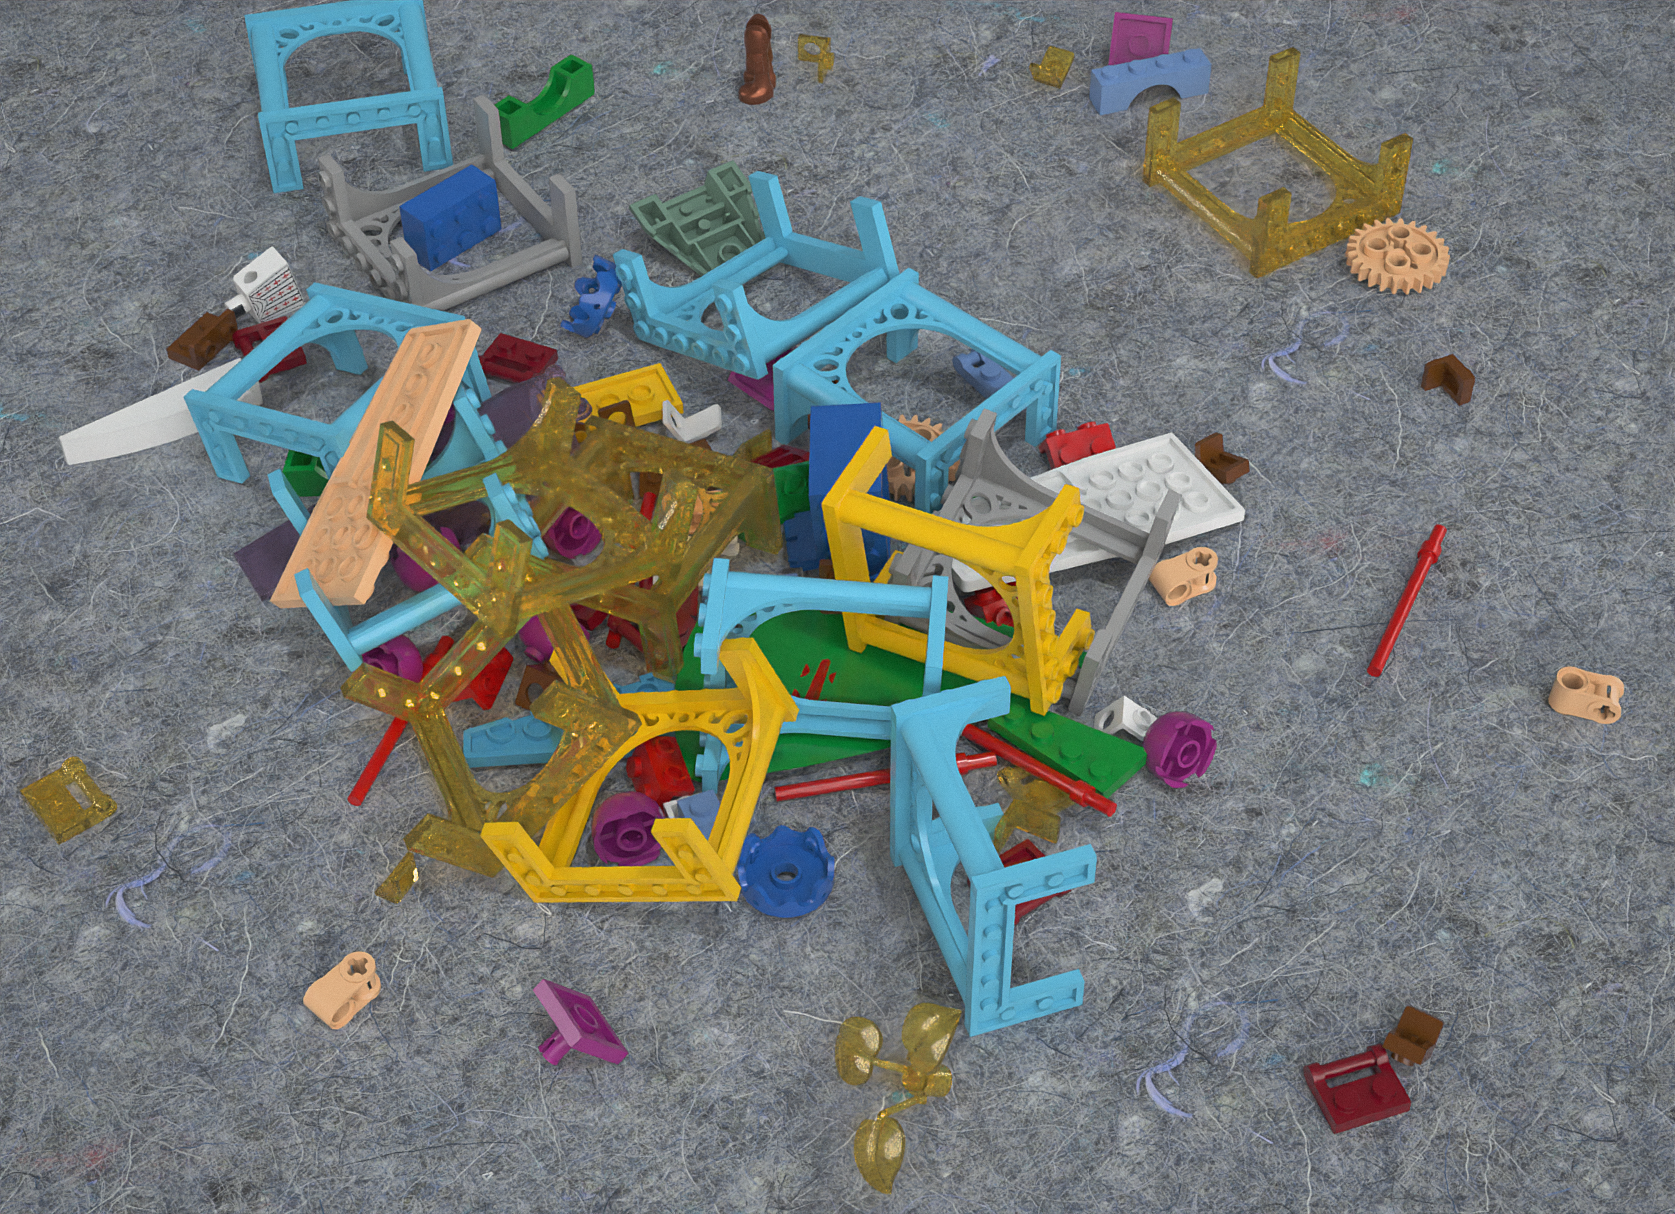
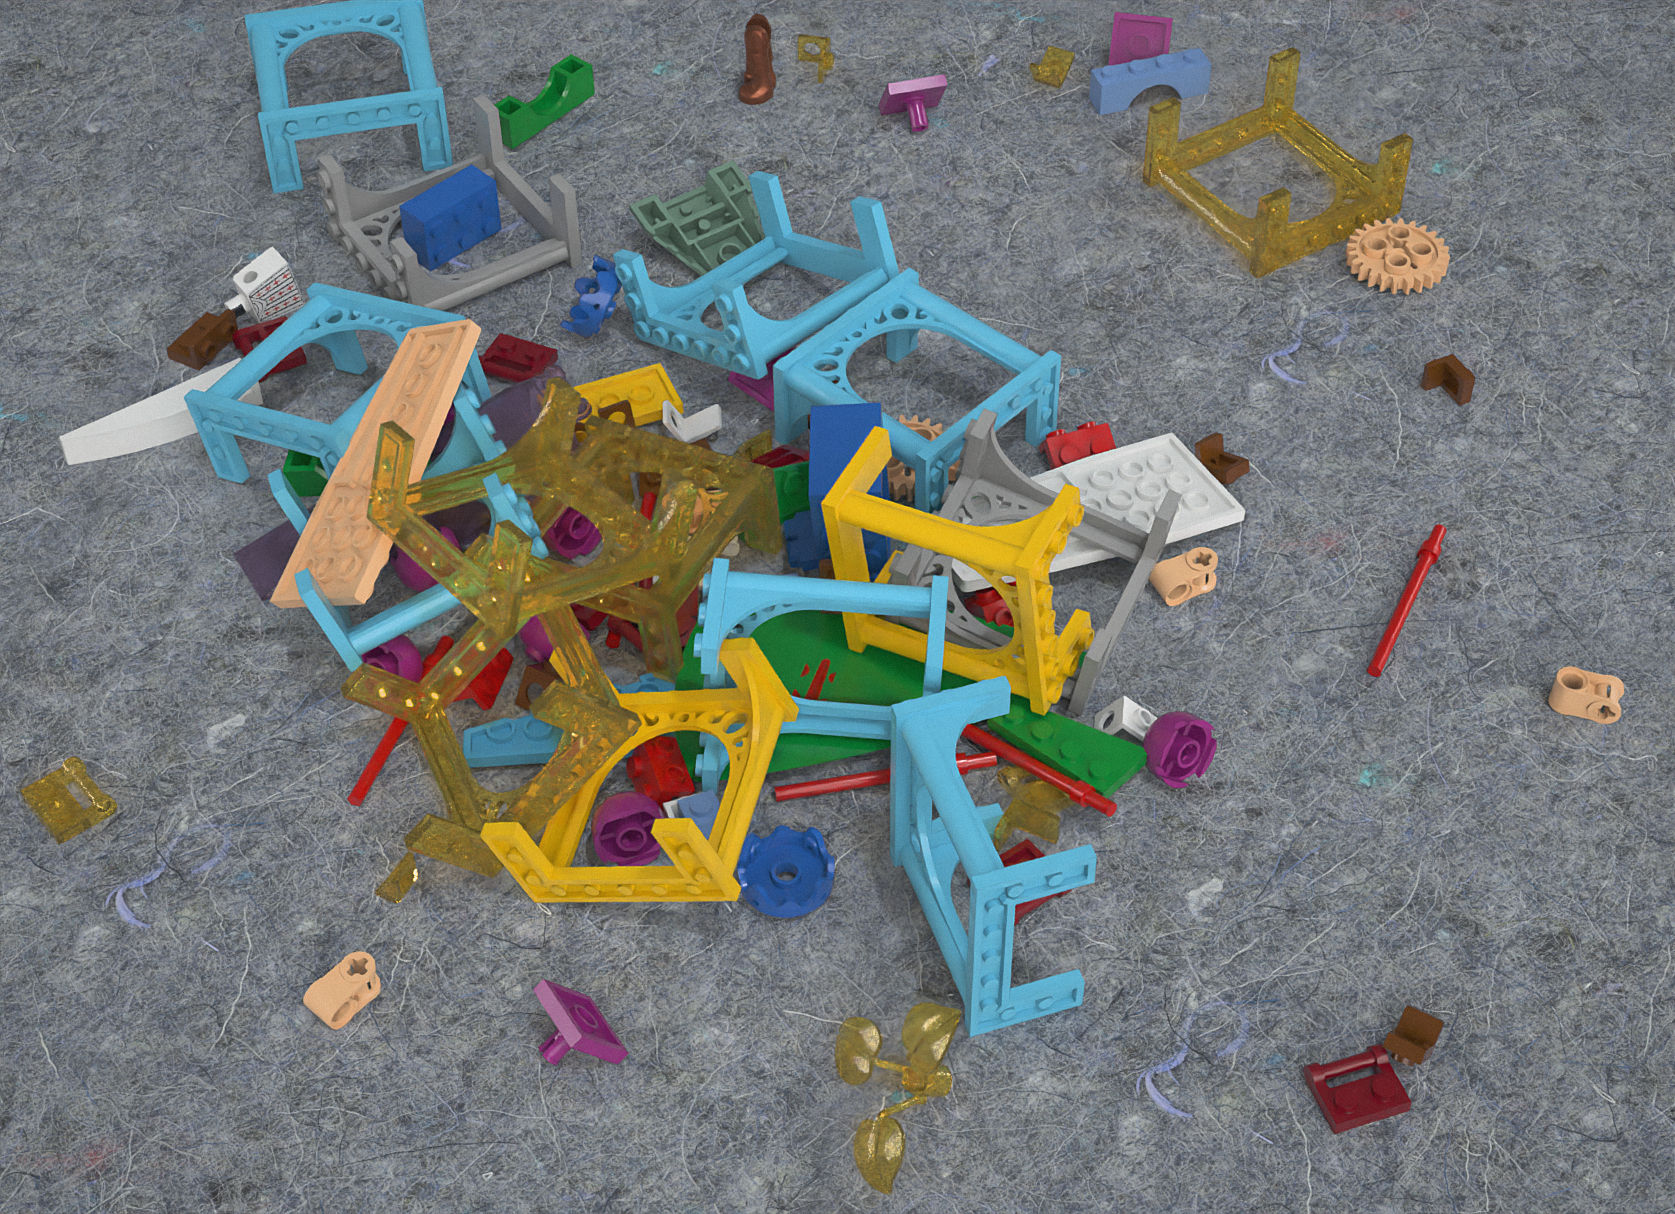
(913, 97): none -> magenta tile
(986, 378): medium blue plate -> none

